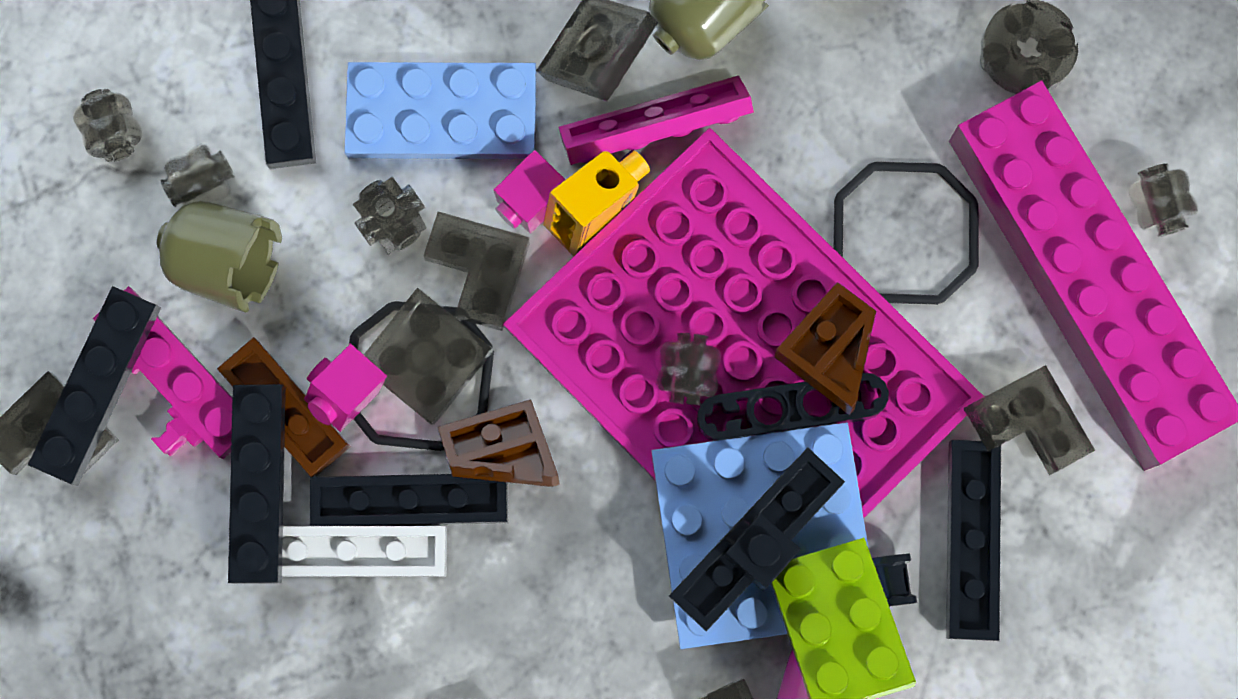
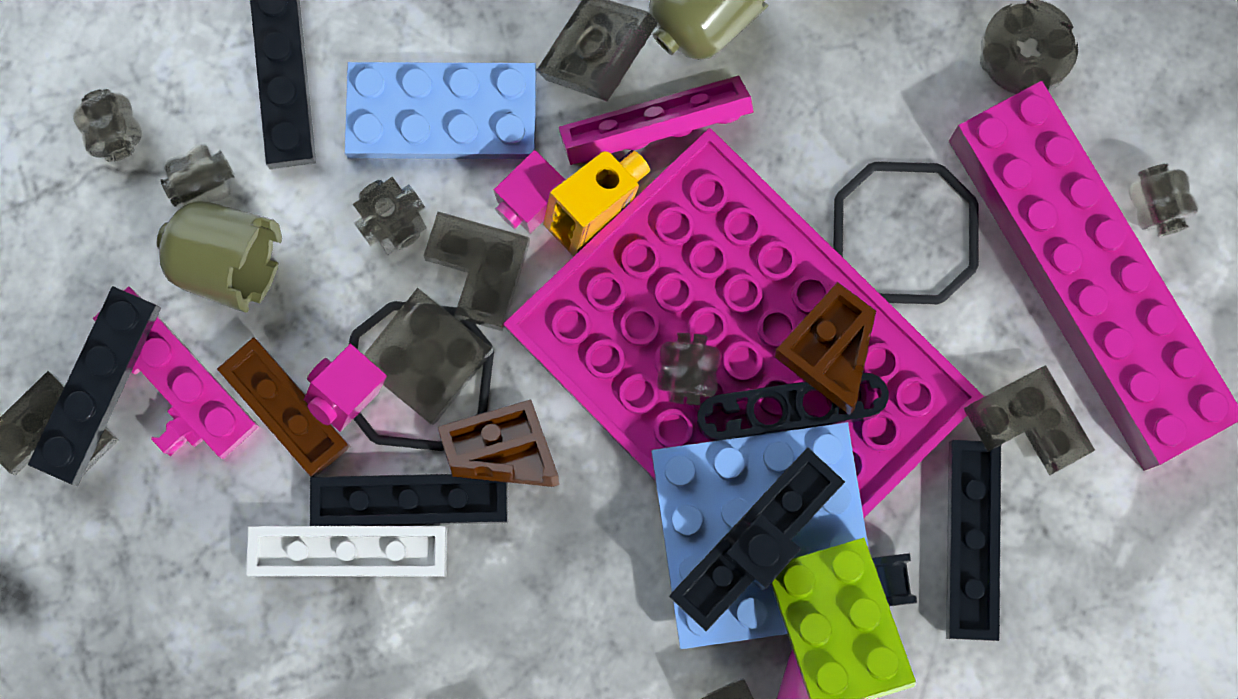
(257, 484): black plate -> none

